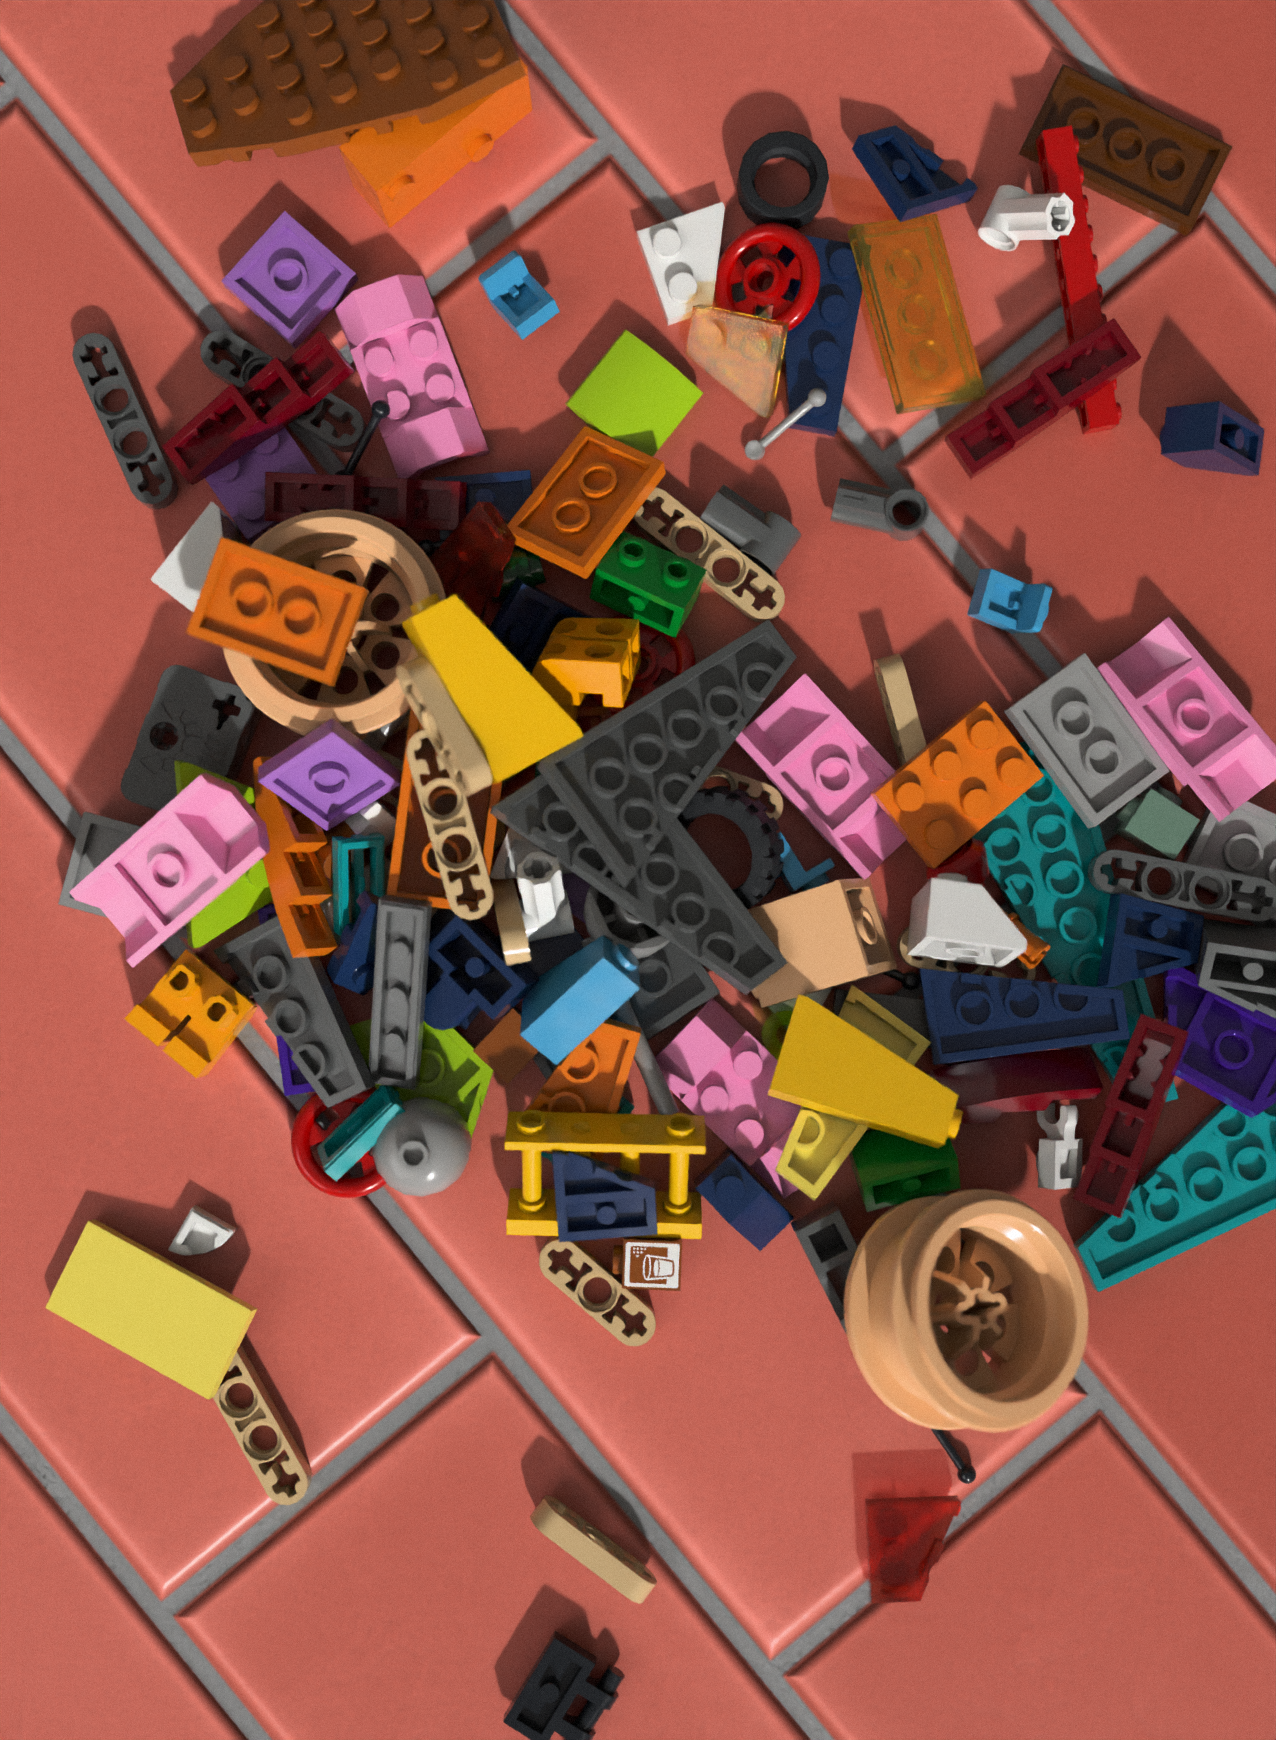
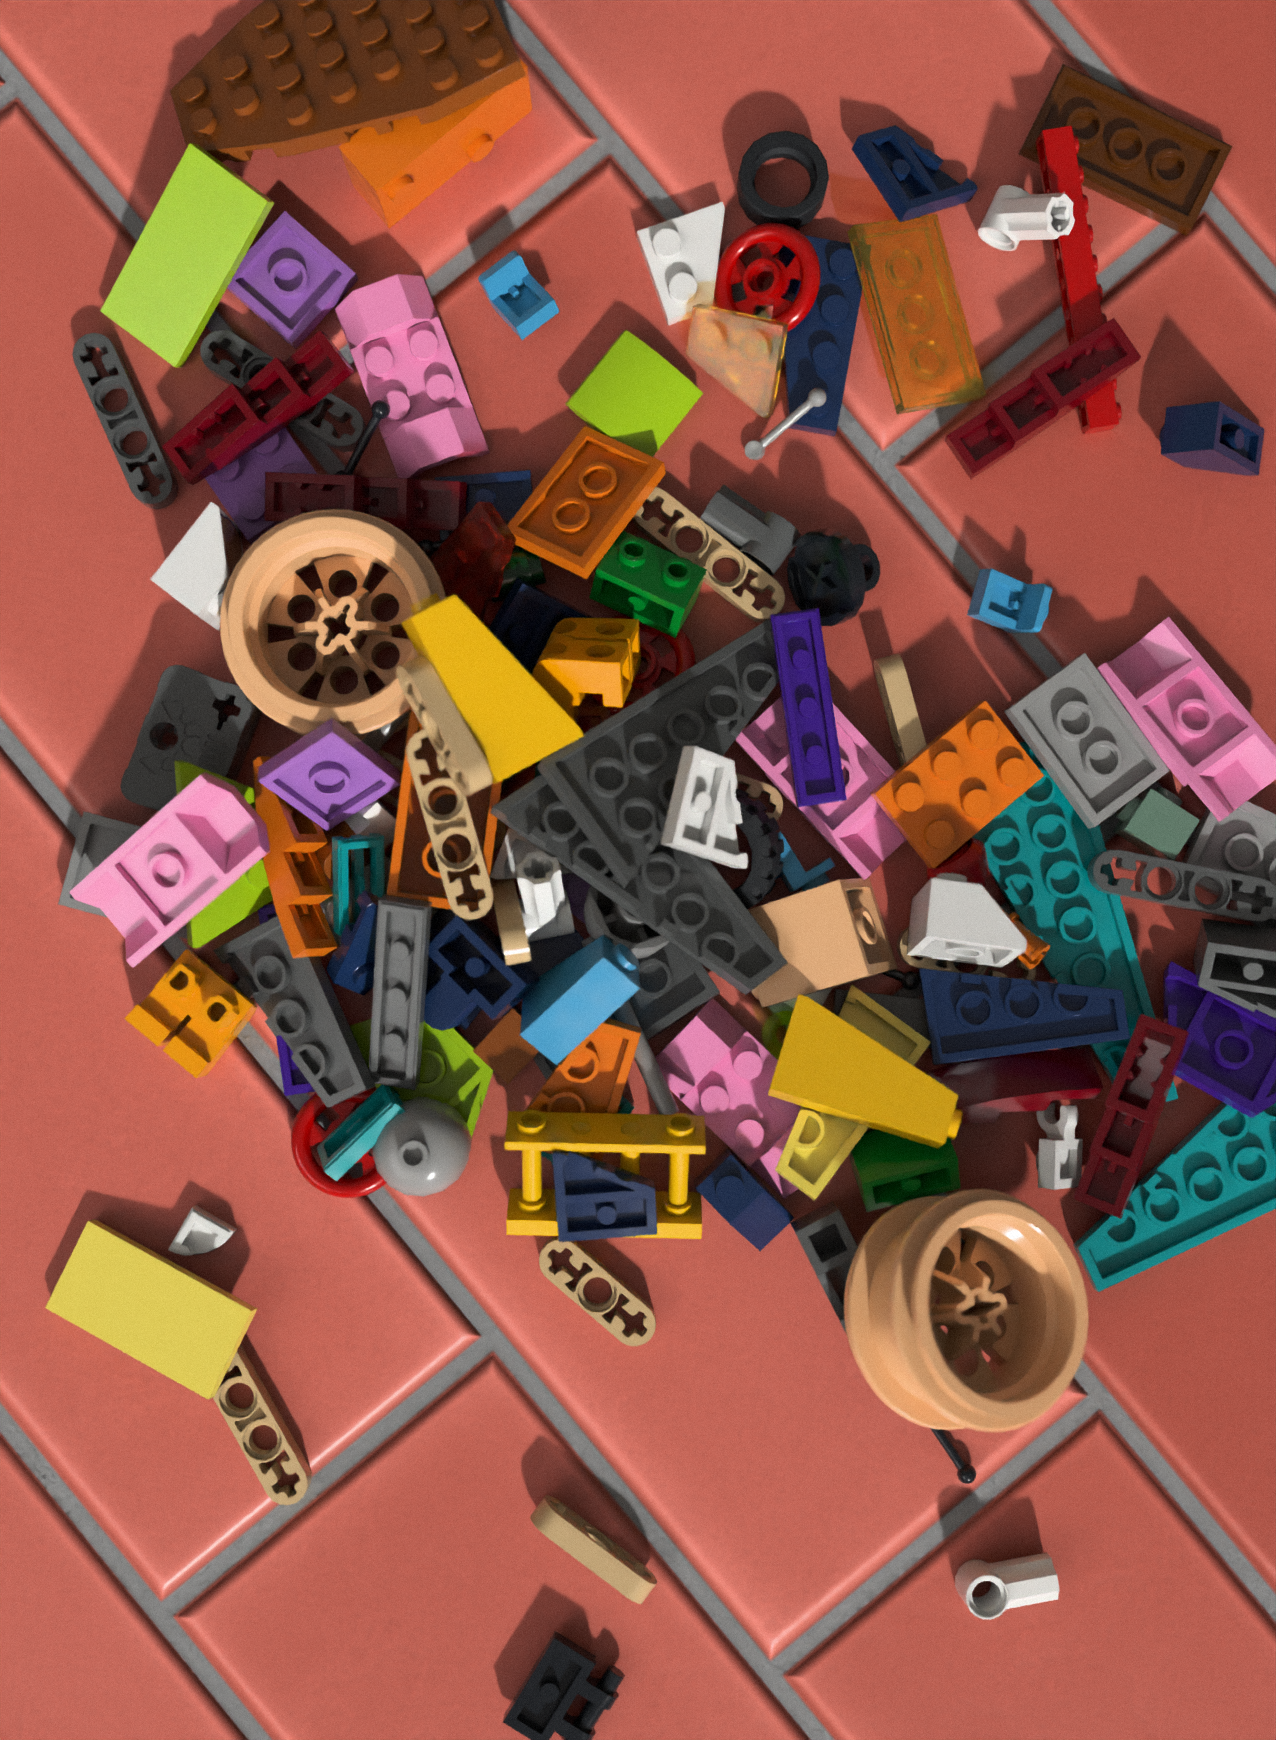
(186, 255): none -> lime tile
(277, 611): orange plate -> none
(649, 1263): dark orange brick -> none
(705, 809): none -> white wing
(807, 707): none -> dark purple tile
(831, 575): none -> black tile
(872, 508): dark grey piece -> none
(905, 1543): clear red wing -> none
(1013, 1584): none -> white piece
(1146, 940): dark blue wing -> none

